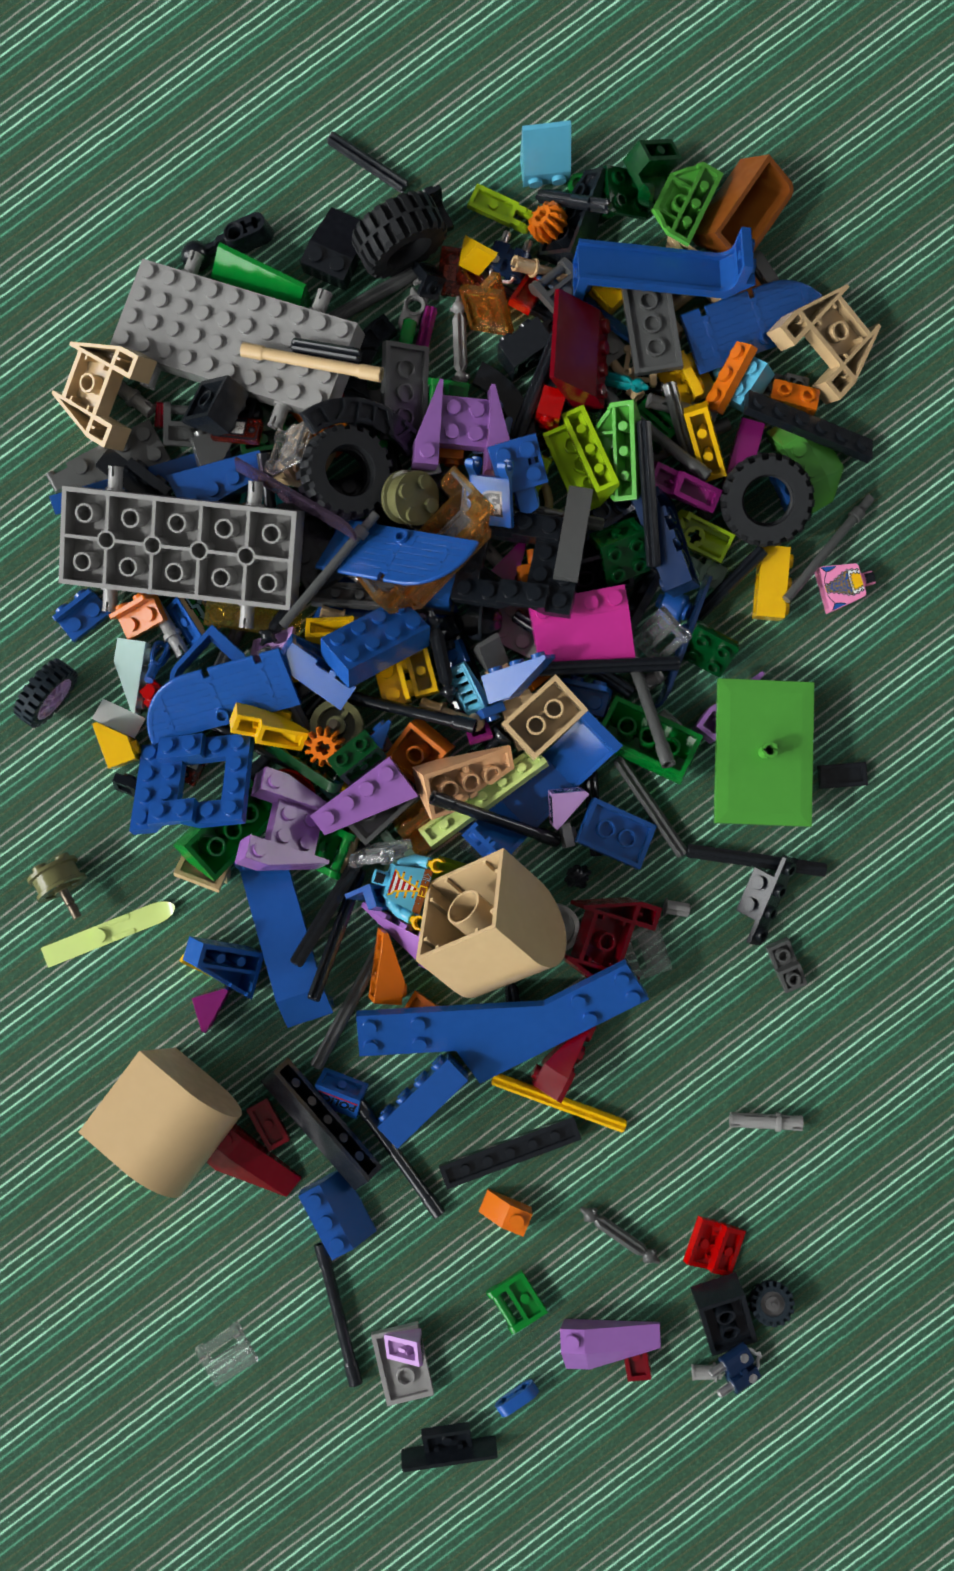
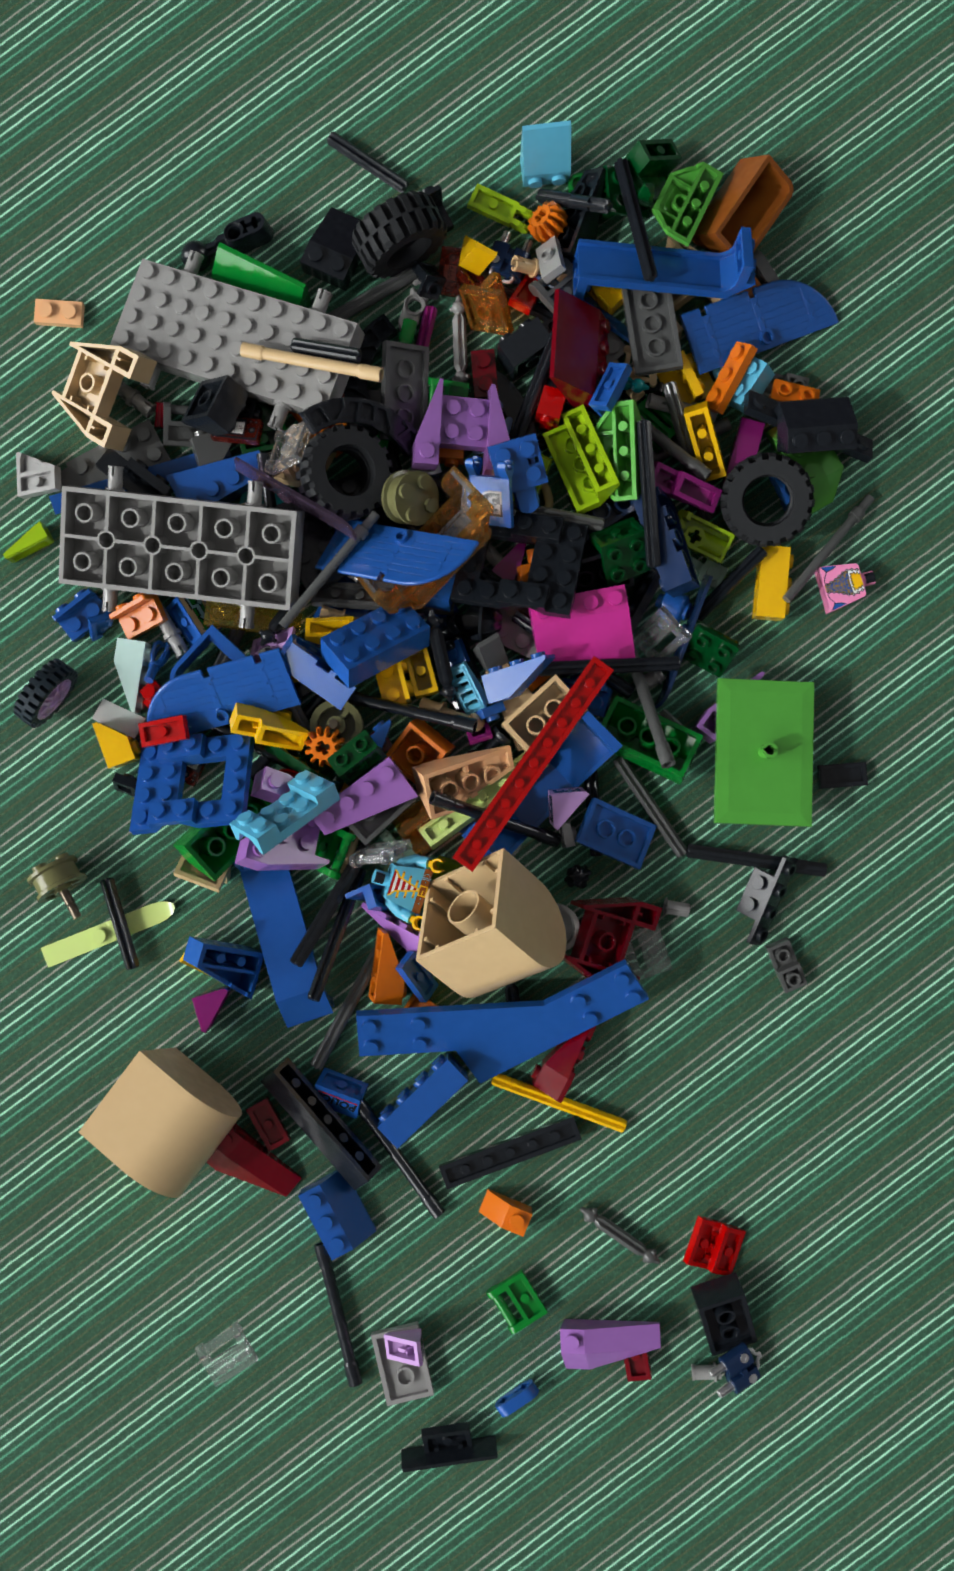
(31, 542): none -> lime slope
(36, 477): none -> light grey wing
(59, 313): none -> light nougat plate
(98, 625): none -> blue tile
(119, 923): none -> black axle
(164, 731): none -> red plate
(274, 823): none -> medium azure piece
(416, 977): none -> blue plate
(483, 372): none -> dark red plate
(532, 764): none -> red plate
(550, 259): none -> light grey plate
(573, 534): dark grey tile -> none
(610, 387): none -> blue panel
(636, 220): none -> black axle
(766, 1121): light grey pin -> none
(771, 1303): black wheel -> none
(816, 425): none -> black slope
(835, 335): tan wedge -> none

